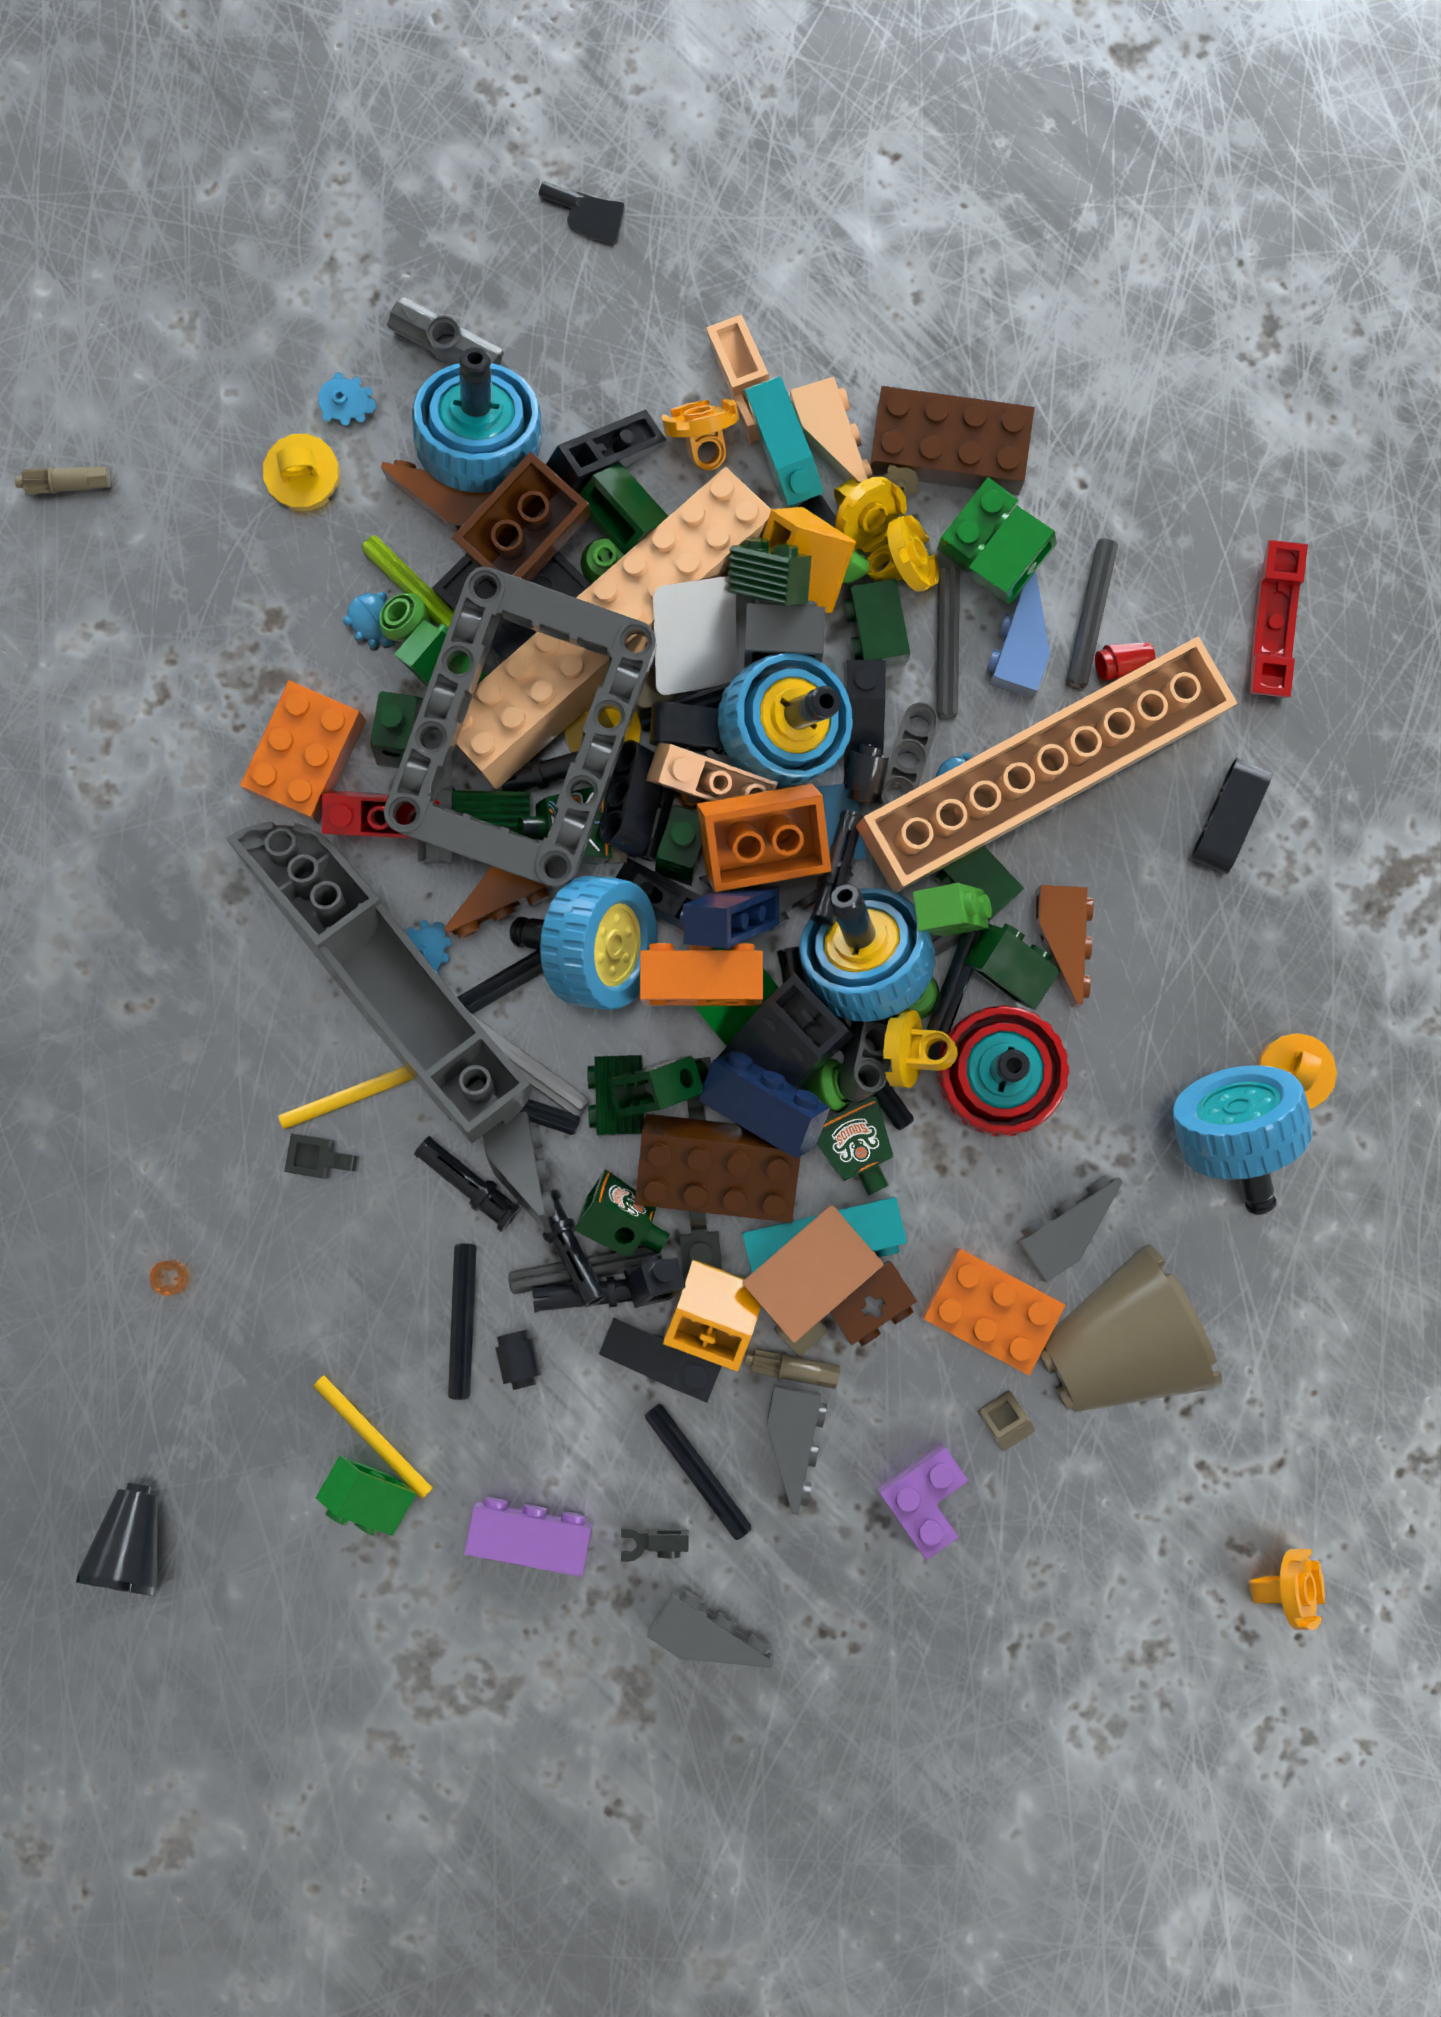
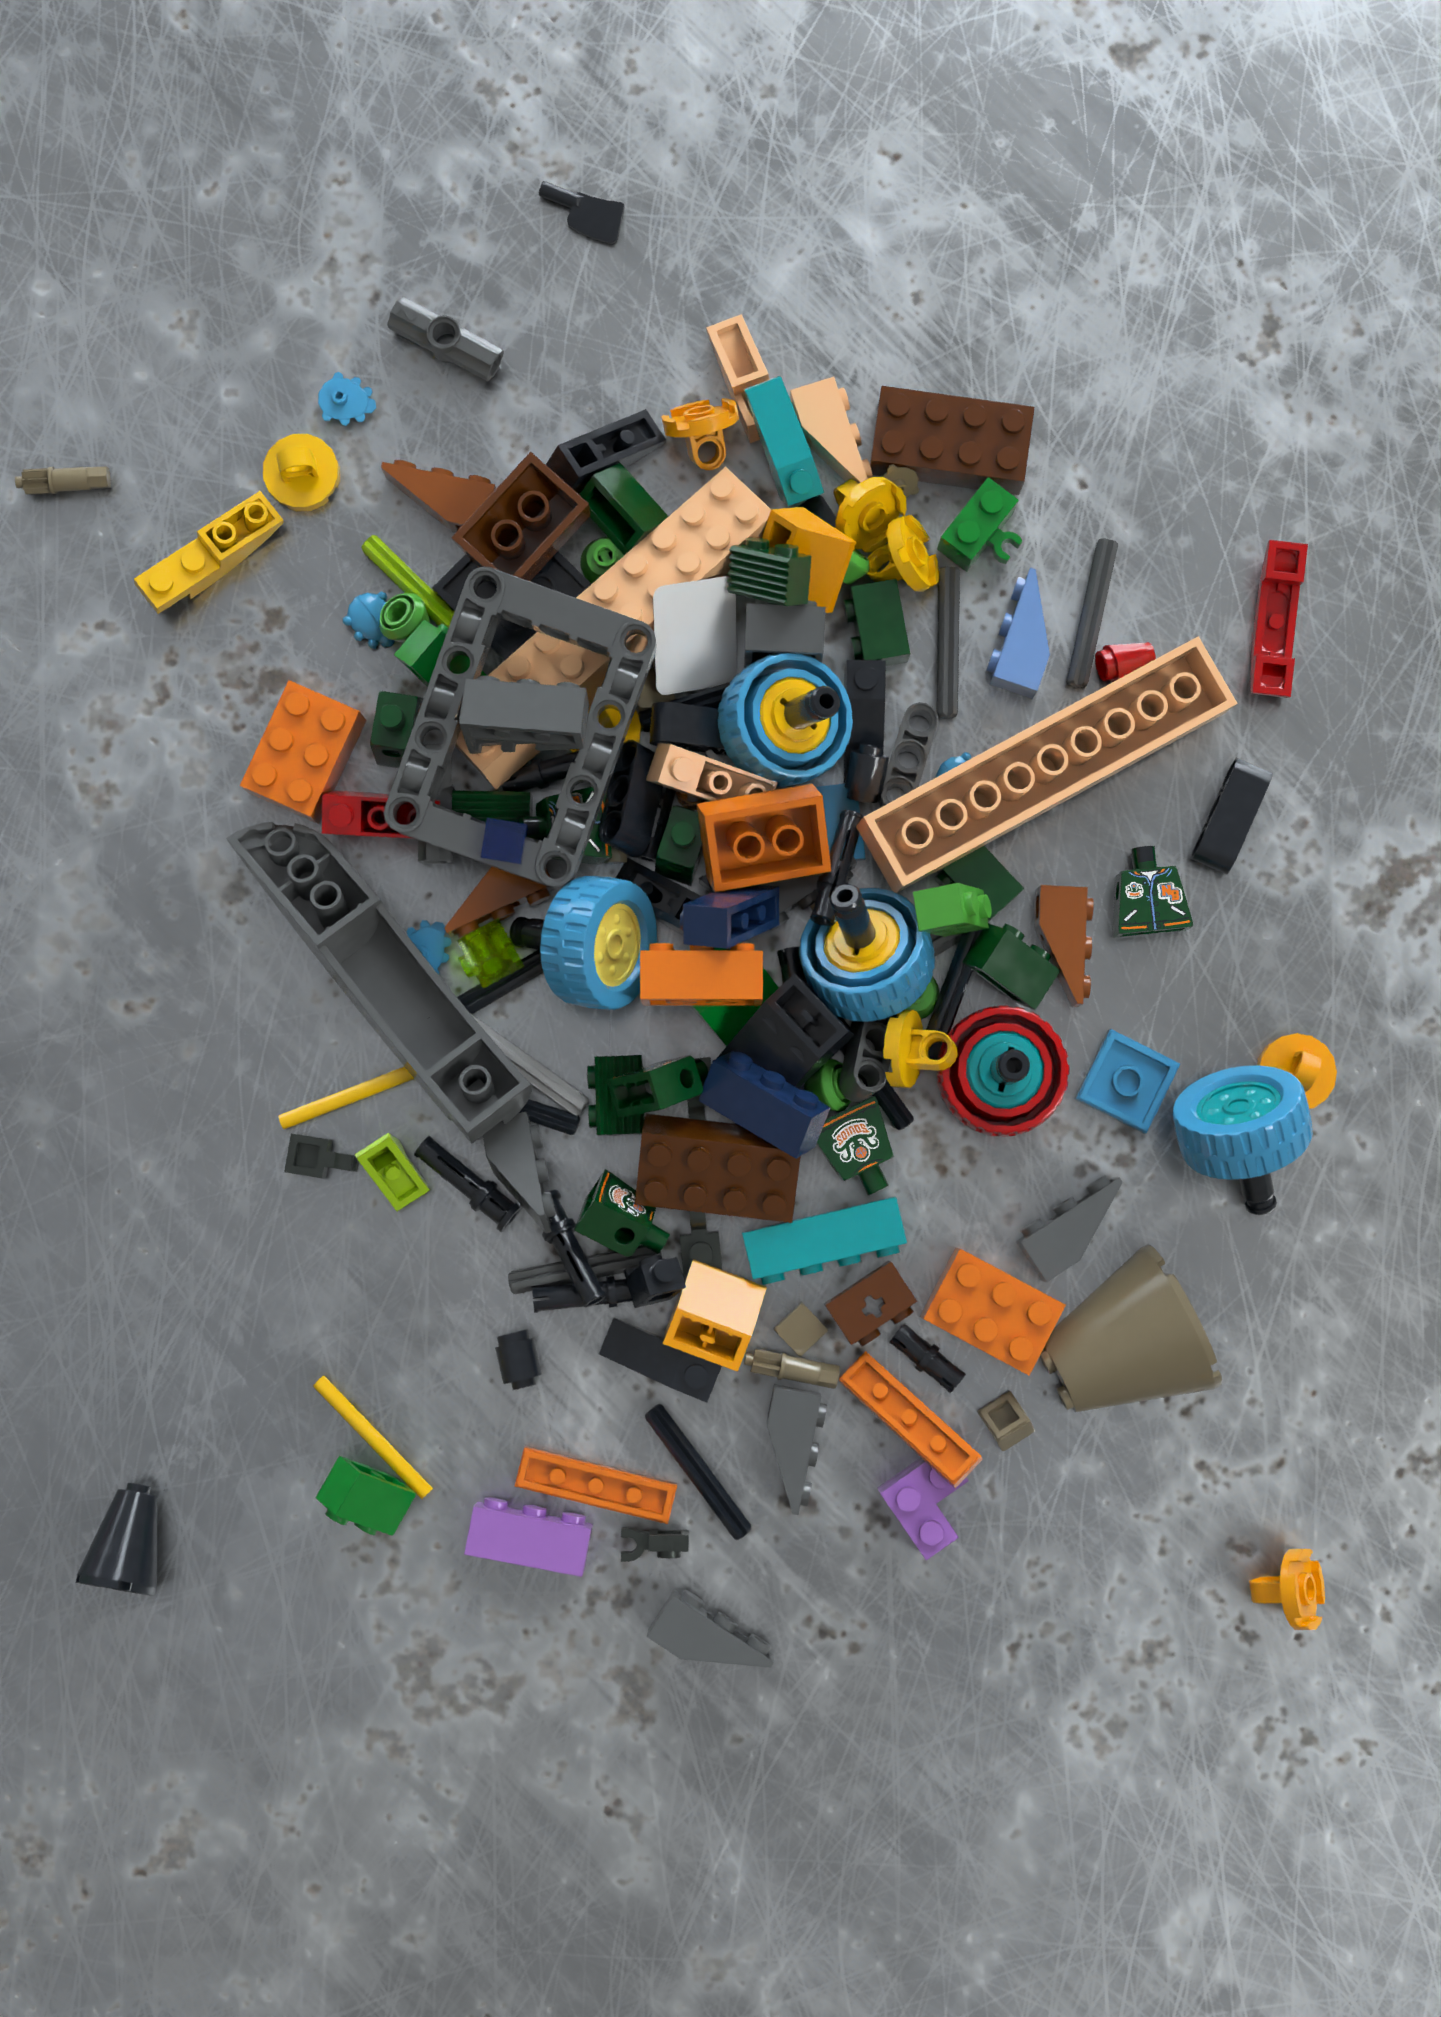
(169, 1265): clear orange bush -> none
(210, 556): none -> yellow slope
(392, 1171): none -> lime slope
(462, 1321): black axle -> none
(475, 423): dark azure wheel -> none
(489, 954): none -> clear neon green brick
(504, 841): none -> clear blue tile
(523, 714): none -> dark grey wedge
(596, 1485): none -> orange tile
(812, 1273): nougat tile -> none
(910, 1419): none -> orange tile
(927, 1358): none -> black pin
(1012, 554): green brick -> none
(1127, 1081): none -> dark azure tile
(1149, 898): none -> dark green torso

